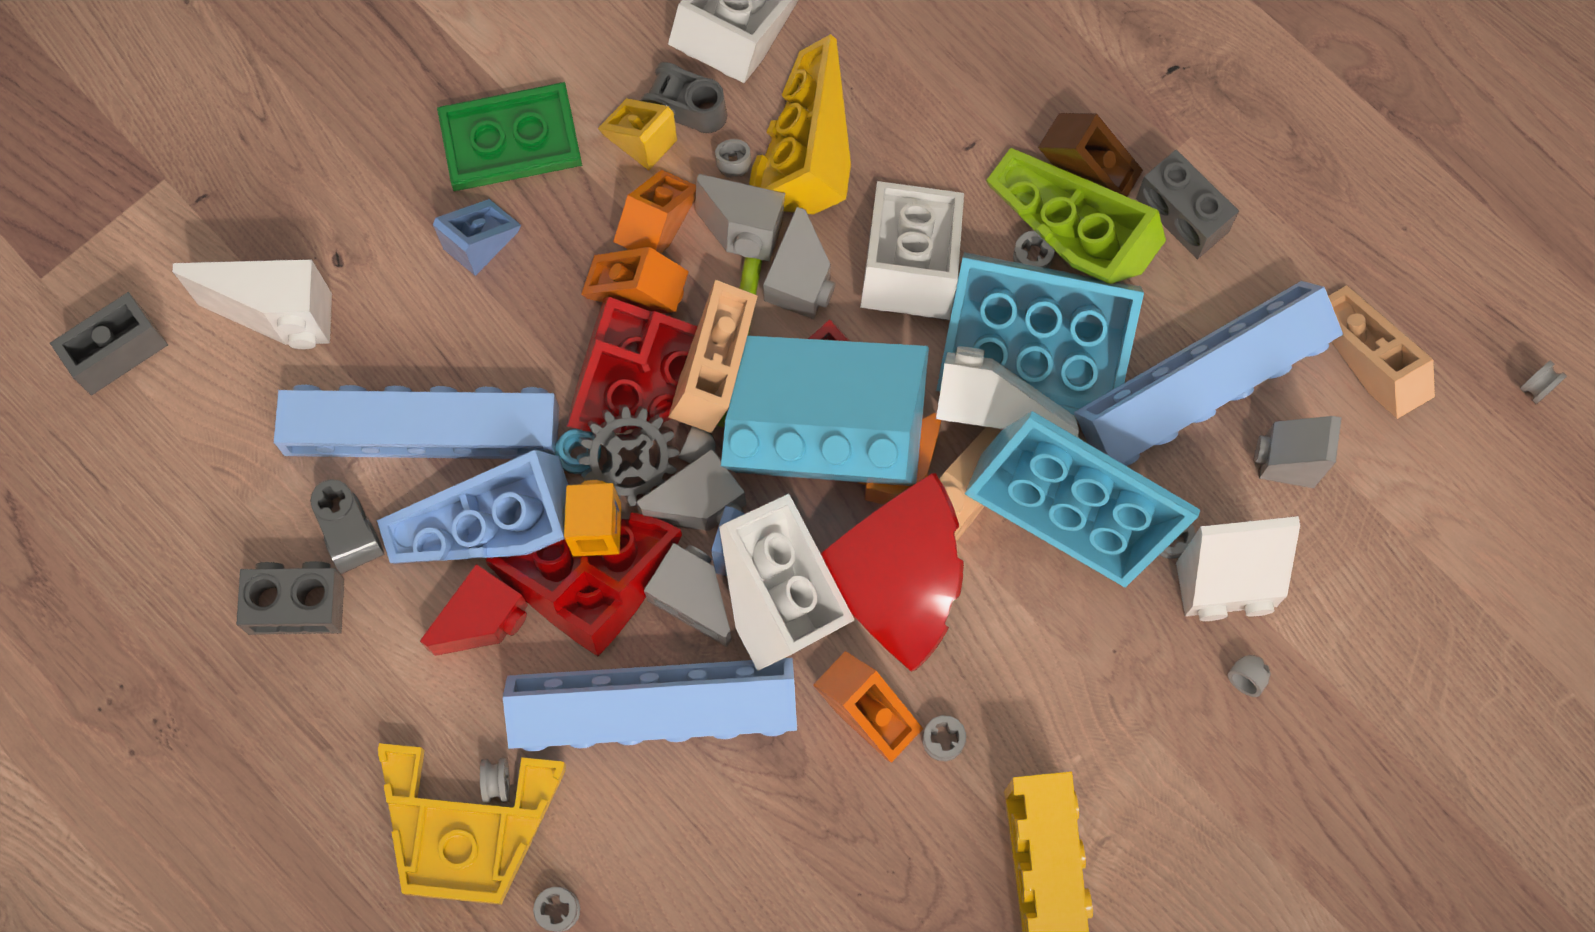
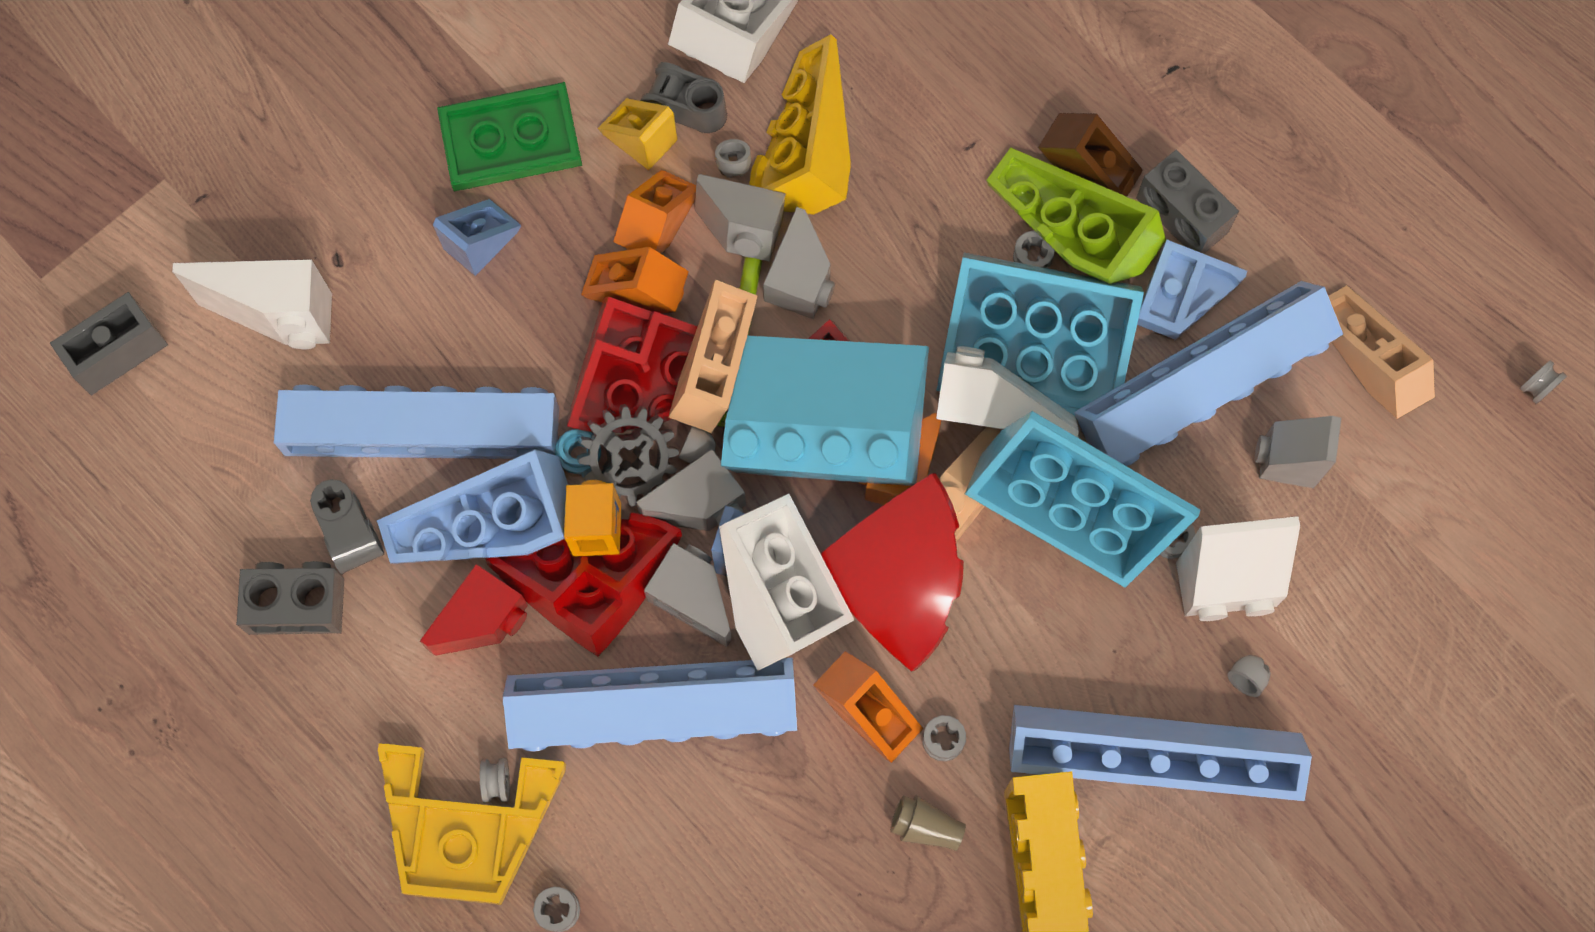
(913, 250): white slope -> none
(925, 824): none -> dark tan cone
(1159, 752): none -> light blue brick
(1185, 289): none -> light blue wing

